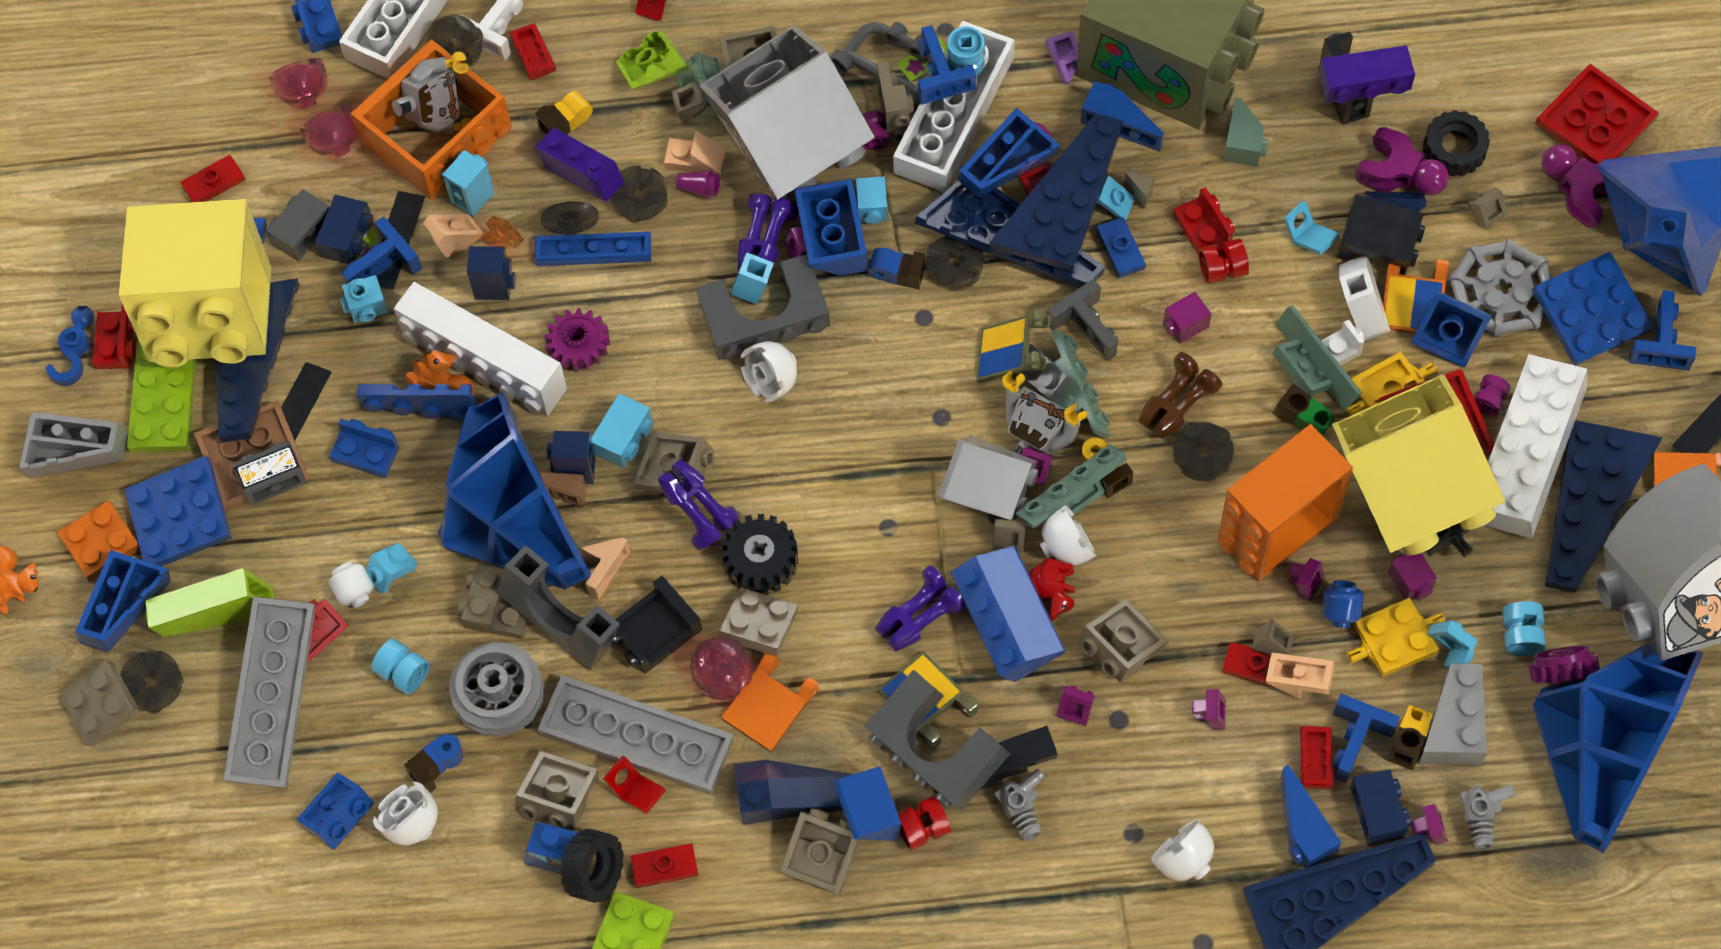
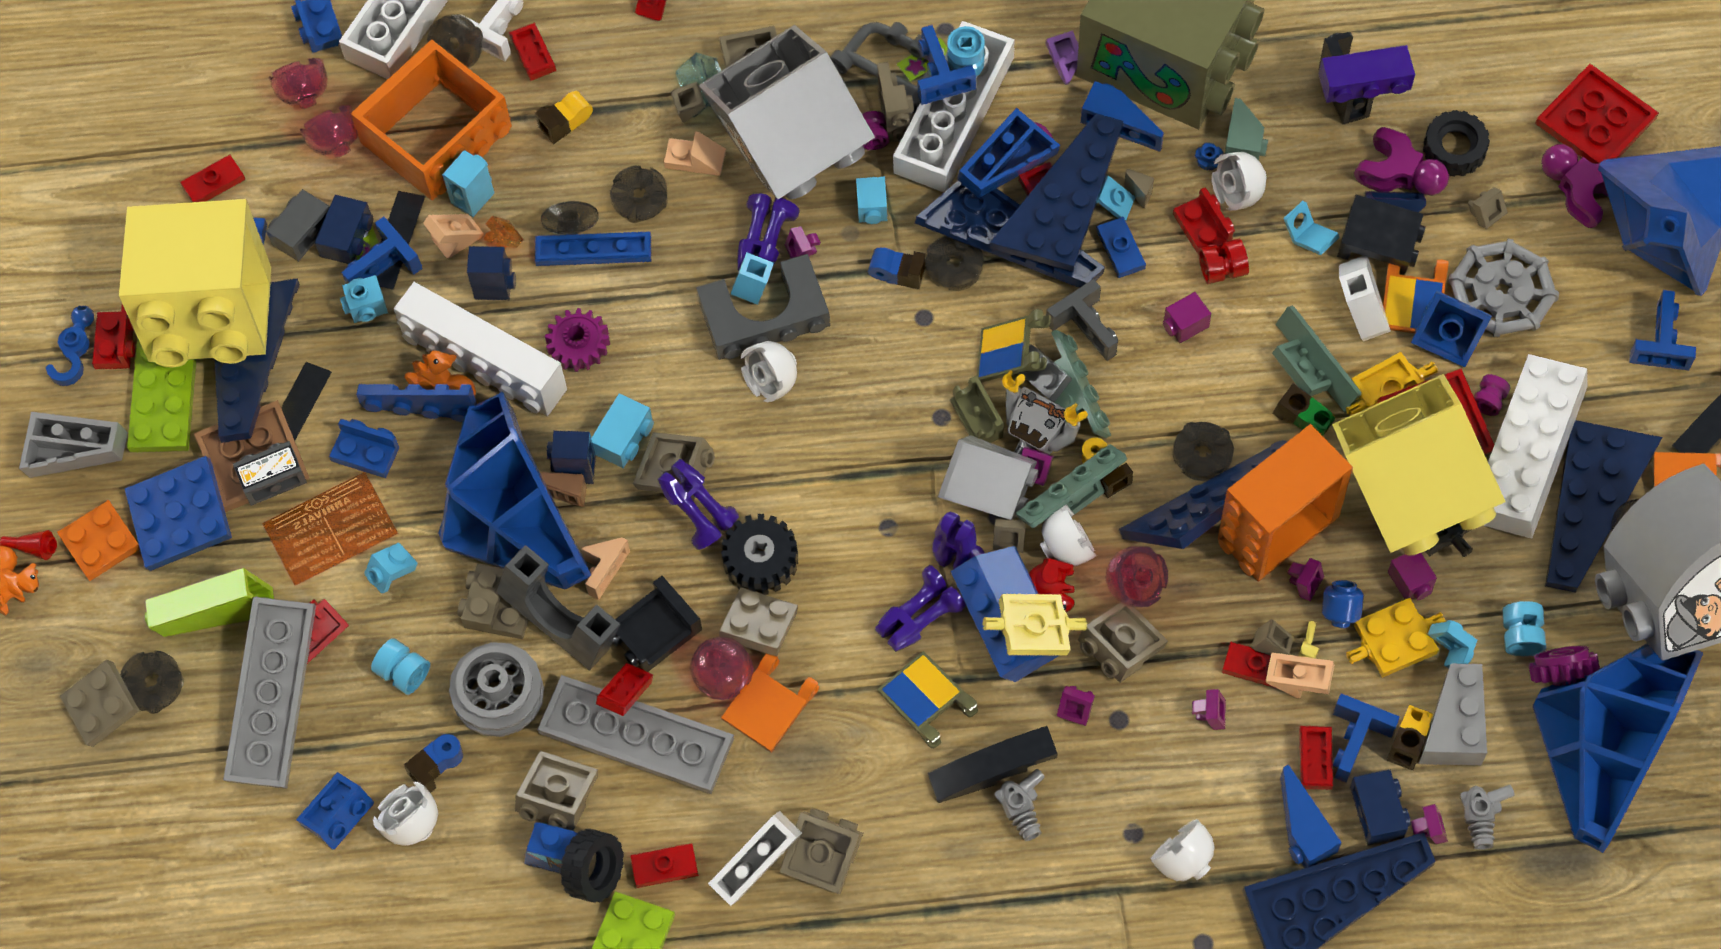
(38, 544): none -> red cone
(119, 599): blue wedge -> none
(330, 528): none -> clear orange sticker
(351, 584): white head -> none
(431, 95): light grey torso -> none
(579, 164): dark purple brick -> none
(624, 689): none -> red plate
(636, 789): red bracket -> none
(651, 61): lime slope -> none
(700, 183): magenta cone -> none
(755, 858): none -> white brick
(783, 790): dark blue wedge -> none
(832, 228): blue slope -> none
(869, 806): blue slope -> none
(912, 827): red wheel -> none
(955, 539): none -> dark purple piece
(955, 778): dark grey arch -> none
(977, 411): none -> olive hinge
(1034, 624): none -> light yellow plate
(1137, 576): none -> clear pink cylinder
(1186, 371): reddish brown piece -> none
(1194, 512): none -> dark blue wing
(1203, 160): none -> blue plate
(1238, 180): none -> white cylinder
(1307, 649): none -> light yellow hand
(1345, 343): white bracket -> none
(1592, 308): blue plate -> none

